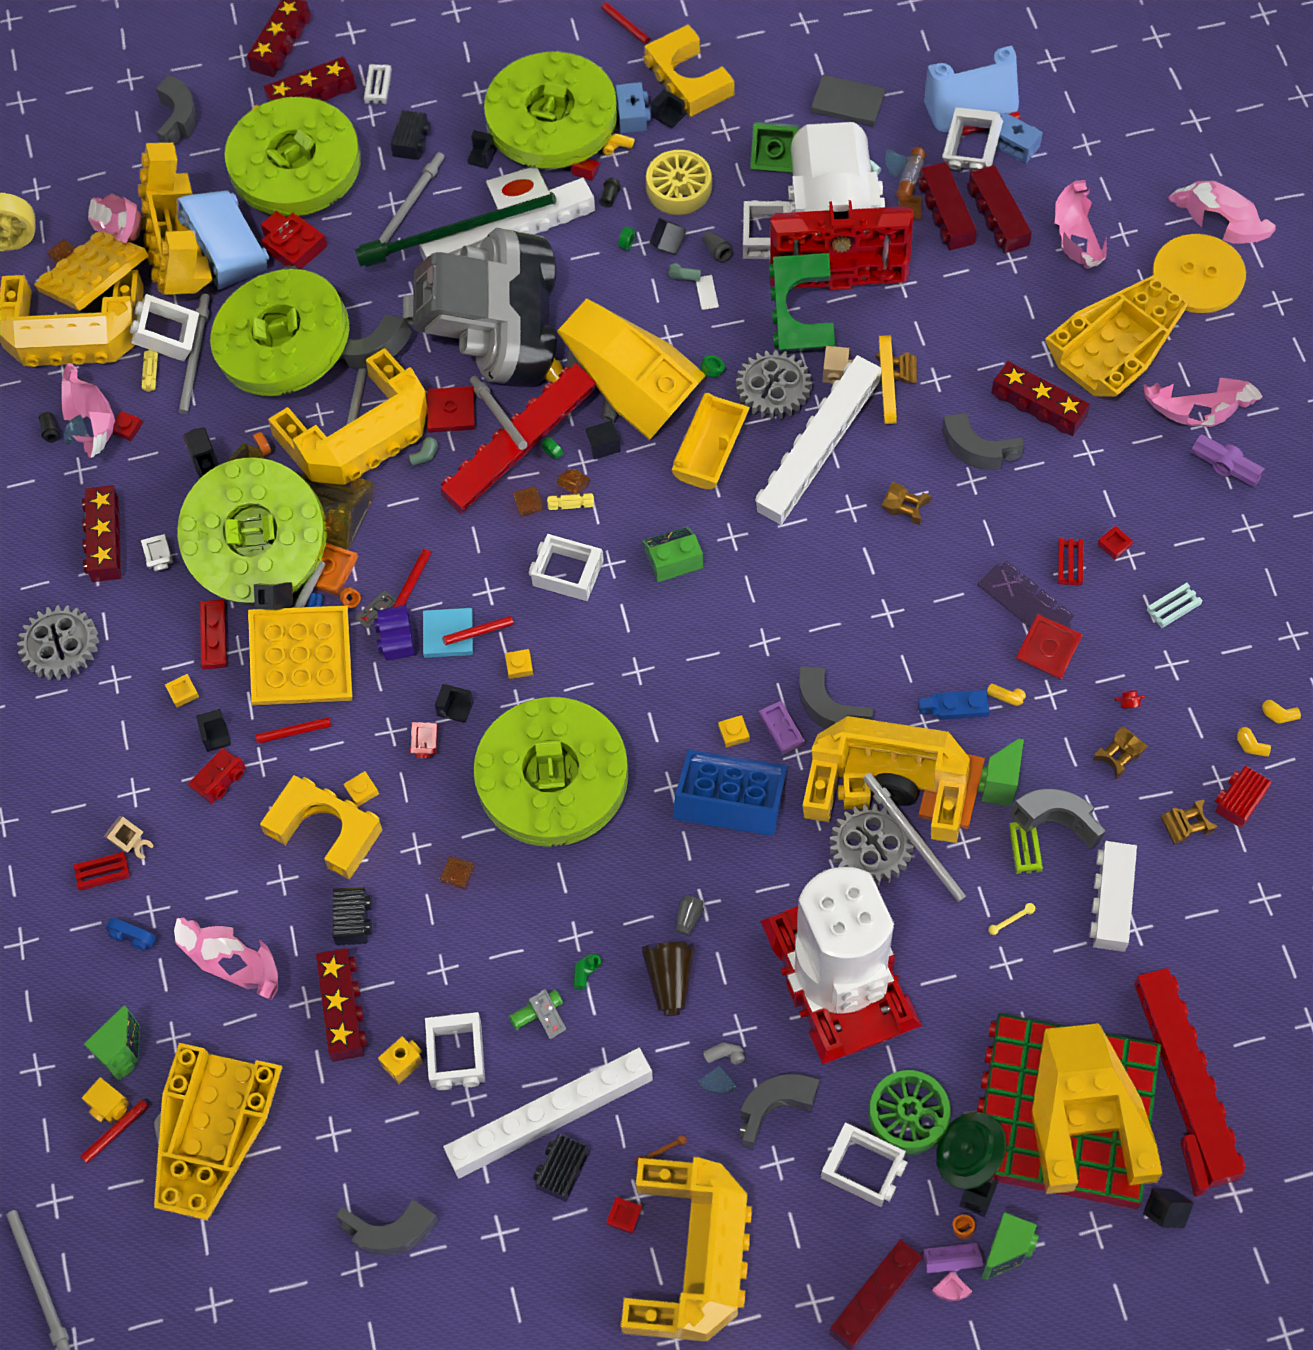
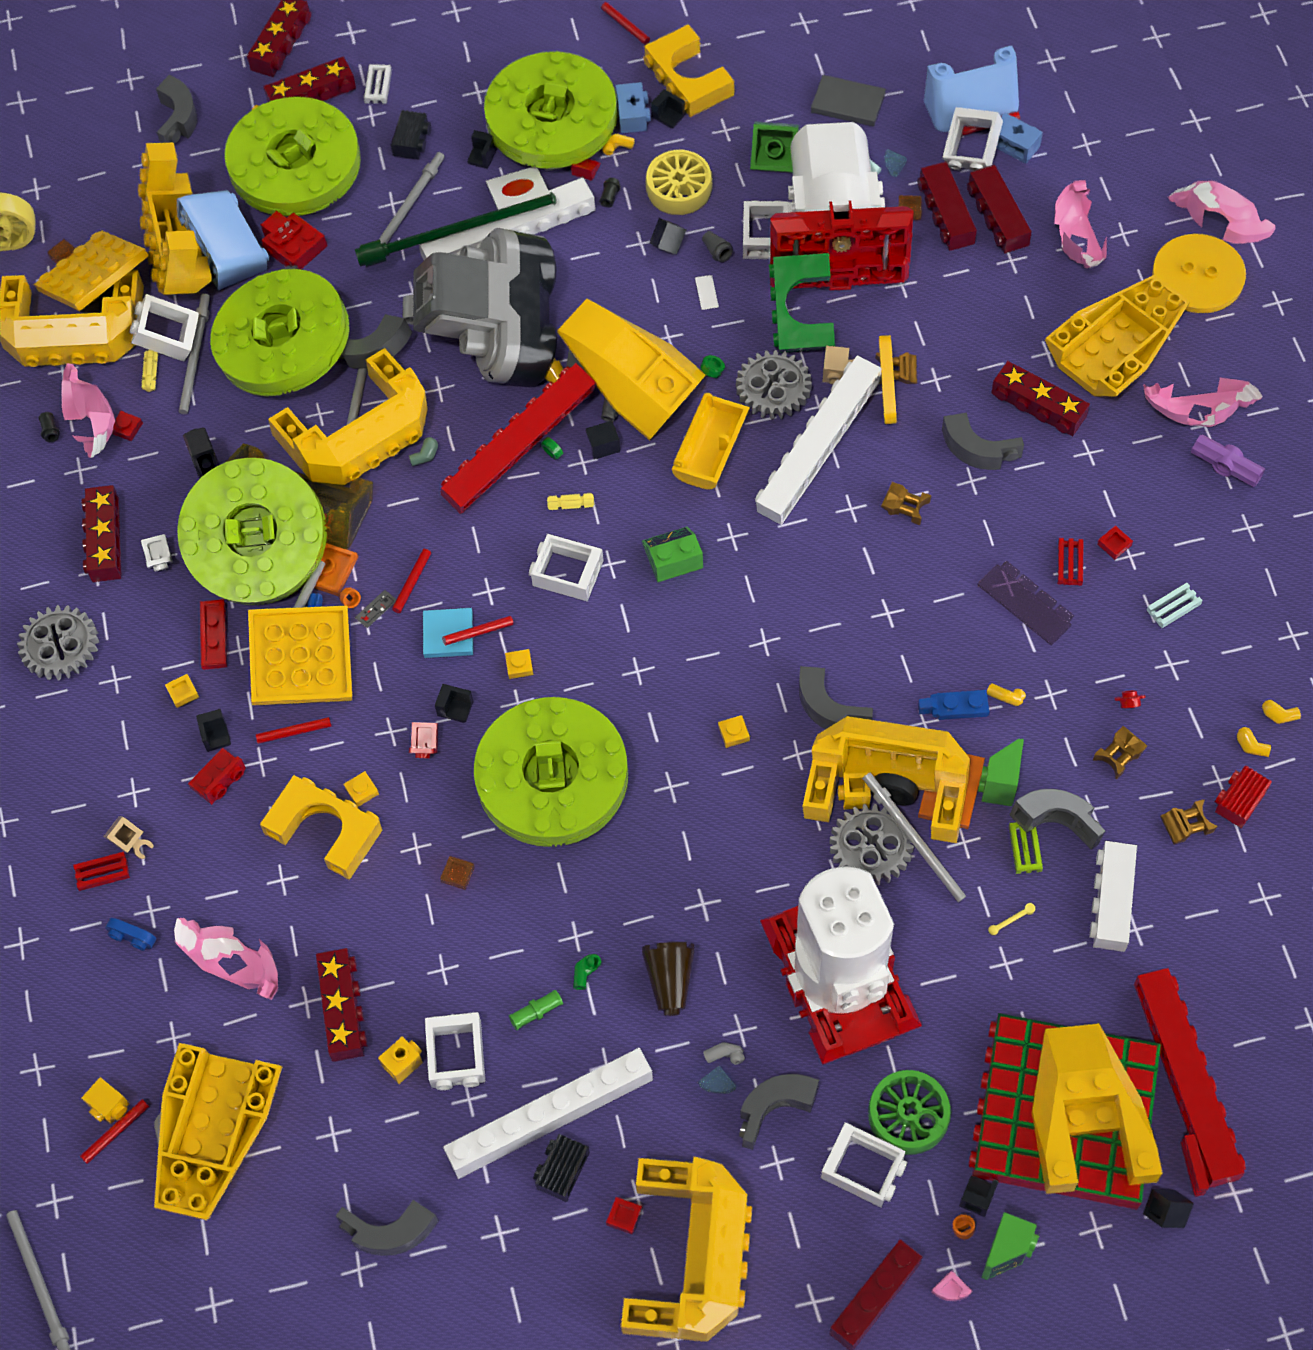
(75, 427): clear light blue tile -> none
(115, 217): bright pink animal -> none
(117, 1044): bright green slope -> none
(261, 443): orange tile -> none
(273, 596): black panel -> none
(350, 916): black brick -> none
(395, 633): dark purple brick -> none
(450, 409): red plate -> none
(483, 392): light grey bar -> none
(527, 501): clear orange plate -> none
(547, 1014): sticker -> none
(573, 481): clear orange plate -> none
(626, 238): green tile -> none
(677, 273): sand green arm -> none
(681, 1140): dark orange hinge -> none
(688, 914): dark grey cone -> none
(730, 792): blue slope -> none
(781, 727): medium lavender plate -> none
(911, 172): piece -> none
(952, 1258): medium lavender plate -> none
(971, 1150): dark green piece -> none
(1049, 646): red plate -> none

